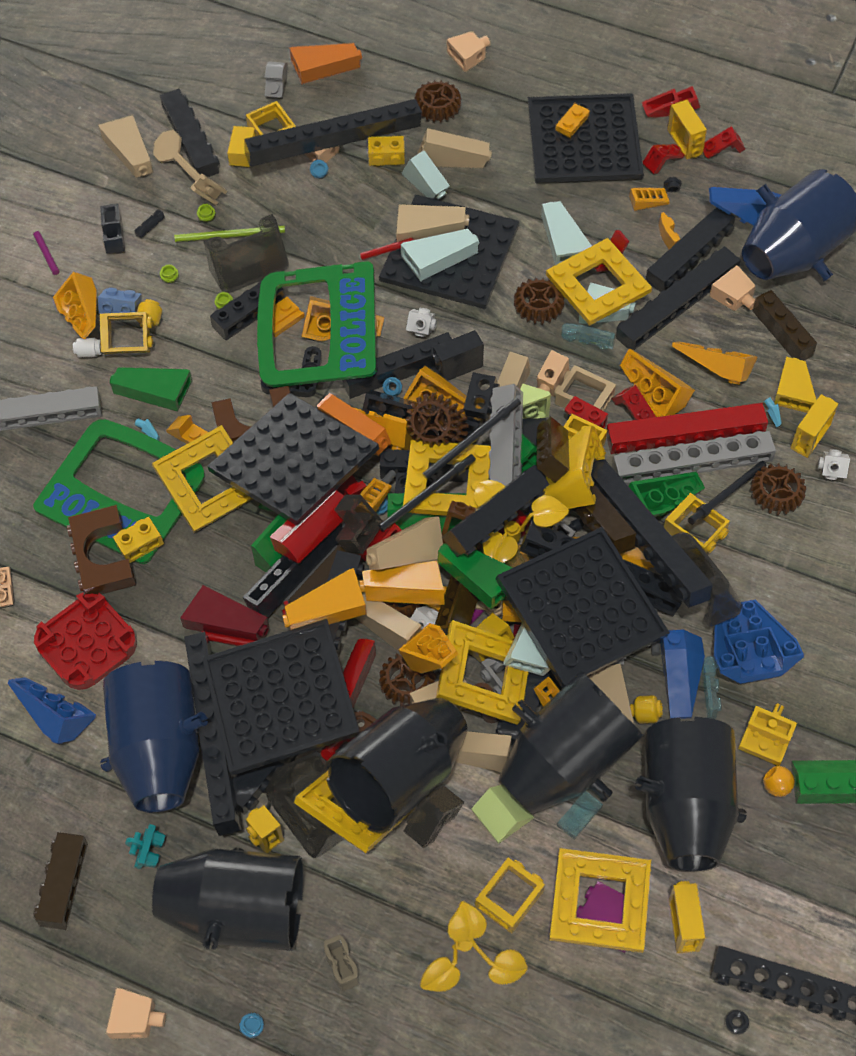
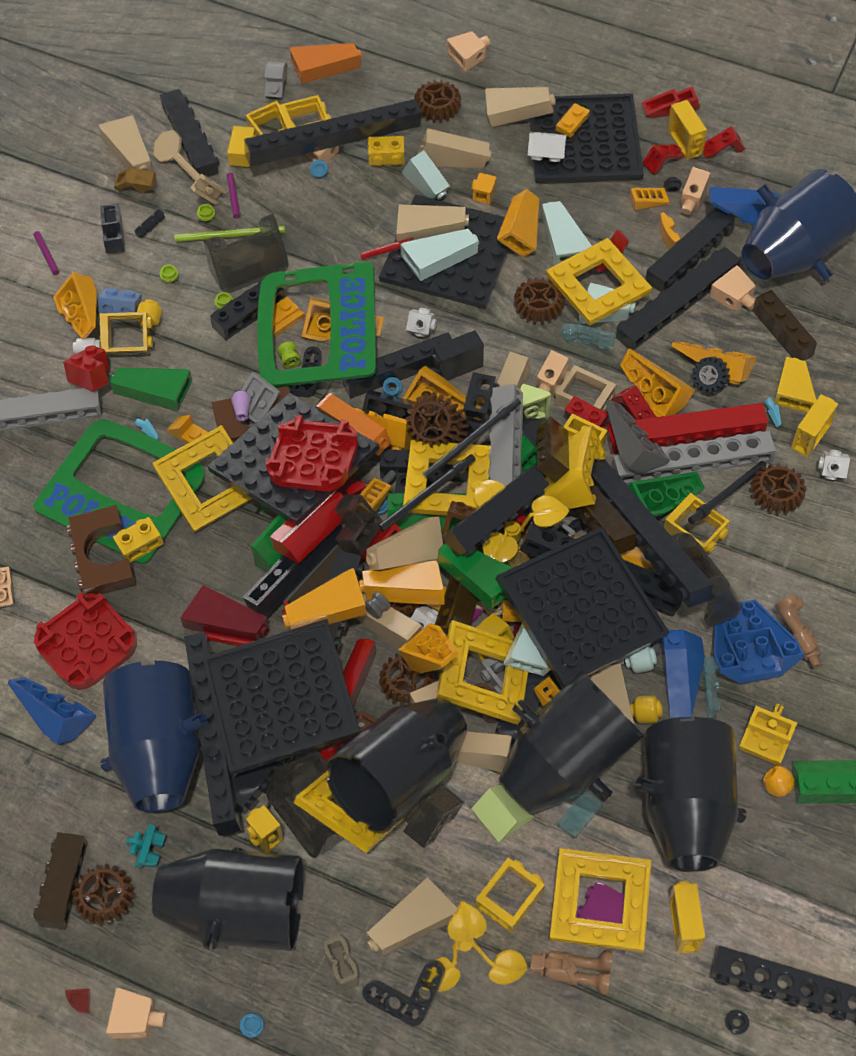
(79, 999): none -> clear red tile
(87, 368): none -> red brick
(94, 896): none -> reddish brown gear
(137, 178): none -> pearl gold slope
(233, 195): none -> magenta bar
(241, 404): none -> lavender cone
(262, 396): none -> light grey slope
(288, 355): none -> lime wheel
(300, 108): none -> yellow window
(312, 455): none -> red tile
(376, 605): none -> dark grey wheel
(412, 918): none -> tan slope
(414, 1002): none -> black beam
(484, 188): none -> light orange brick
(517, 104): none -> tan slope
(521, 224): none -> light orange slope
(546, 146): none -> white slope
(563, 968): none -> medium nougat piece
(632, 443): none -> dark grey wedge
(642, 660): none -> light aqua head
(695, 190): none -> light nougat torso
(706, 379): none -> black wheel
(788, 609): none -> medium nougat piece

